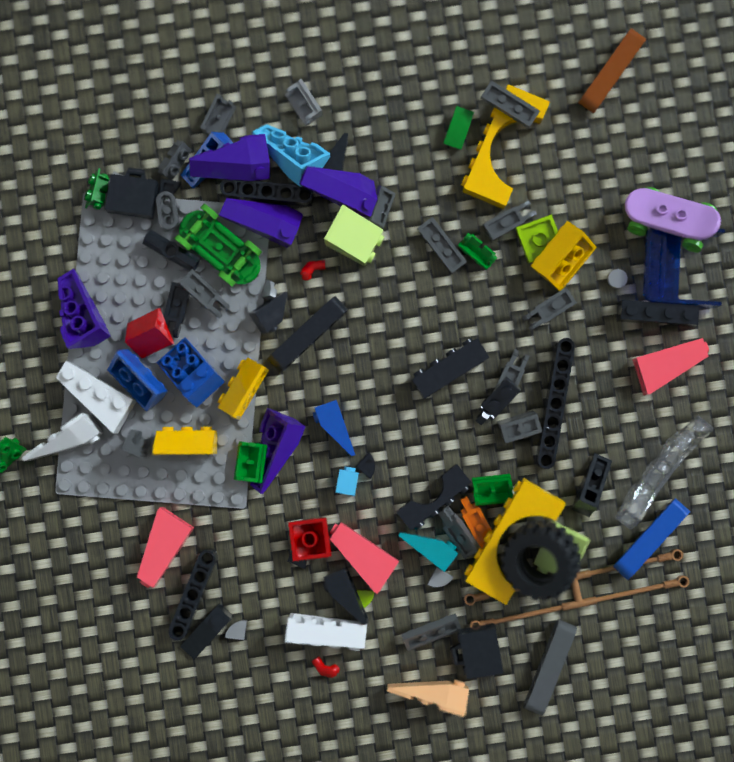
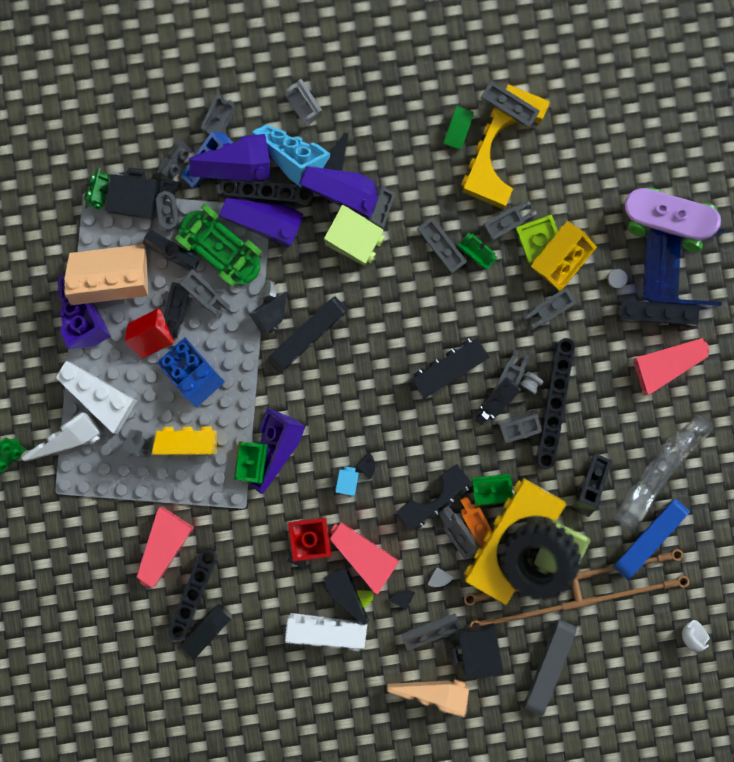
(106, 274): none -> light nougat slope
(136, 379): blue slope -> none
(237, 630): light grey tile -> none
(242, 388): yellow slope -> none
(310, 267): red arm -> none
(324, 670): red arm -> none
(332, 422): blue slope -> none
(402, 598): none -> black tile
(433, 549): teal slope -> none
(531, 383): none -> light grey wheel
(612, 70): dark orange beam -> none
(695, 636): none -> white hair

